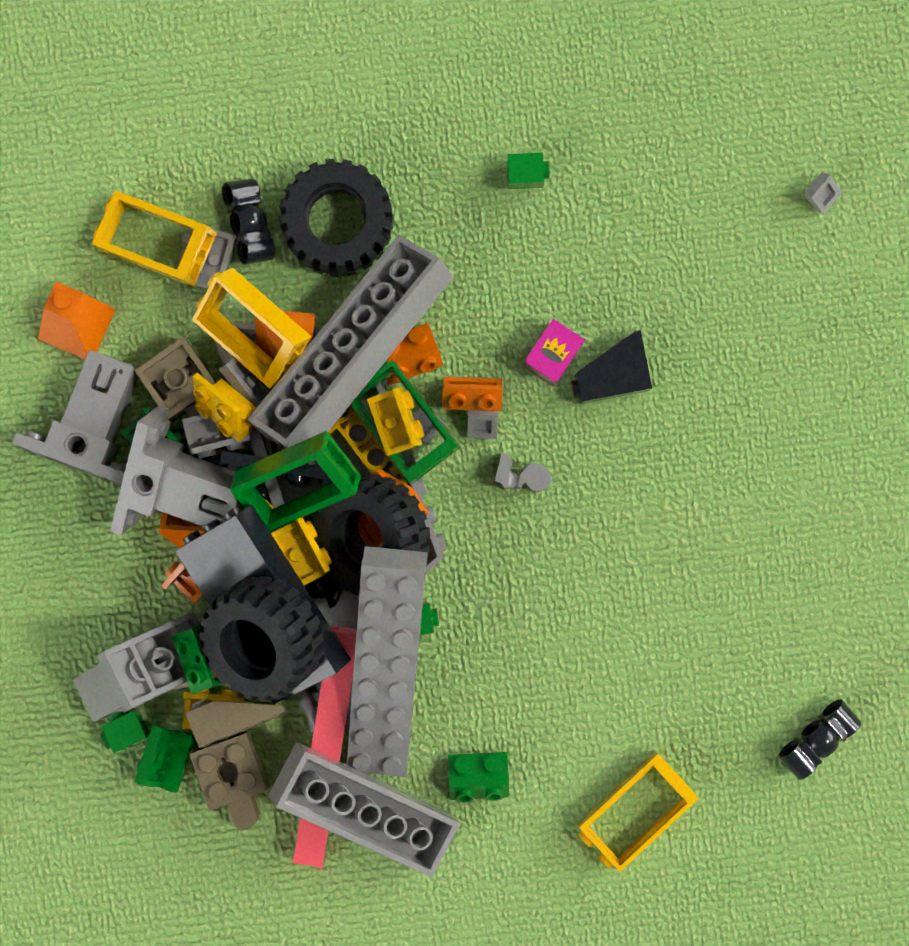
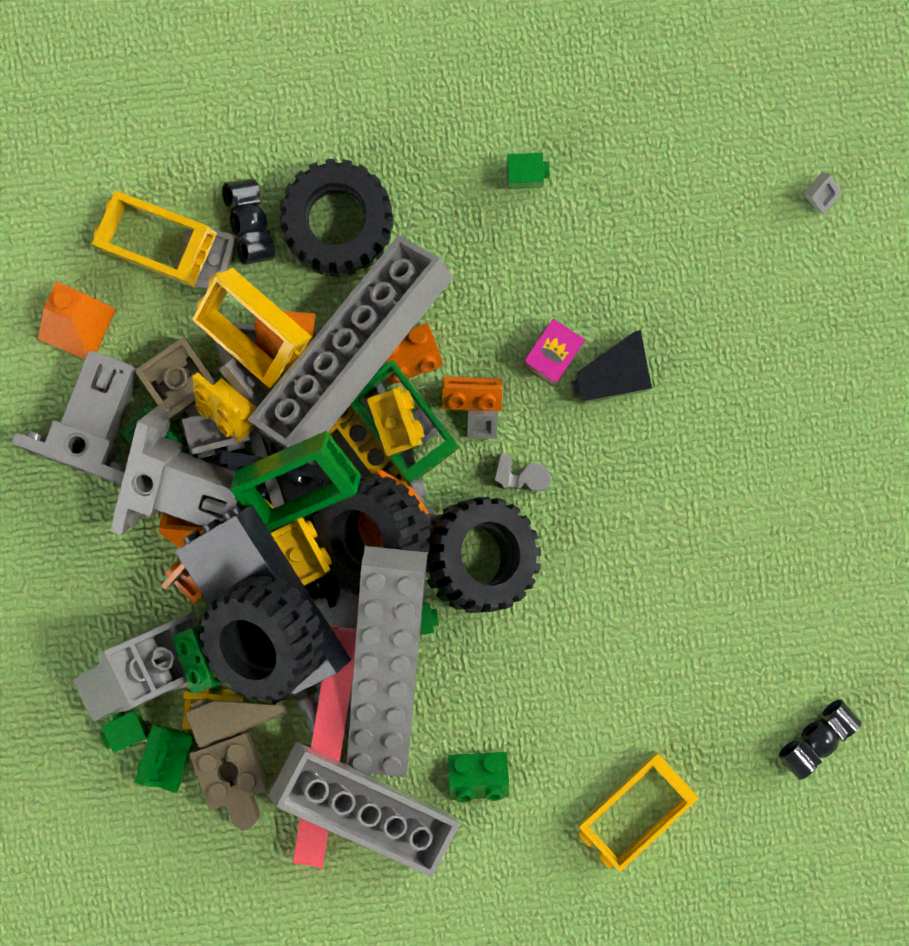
(516, 549): none -> black tyre

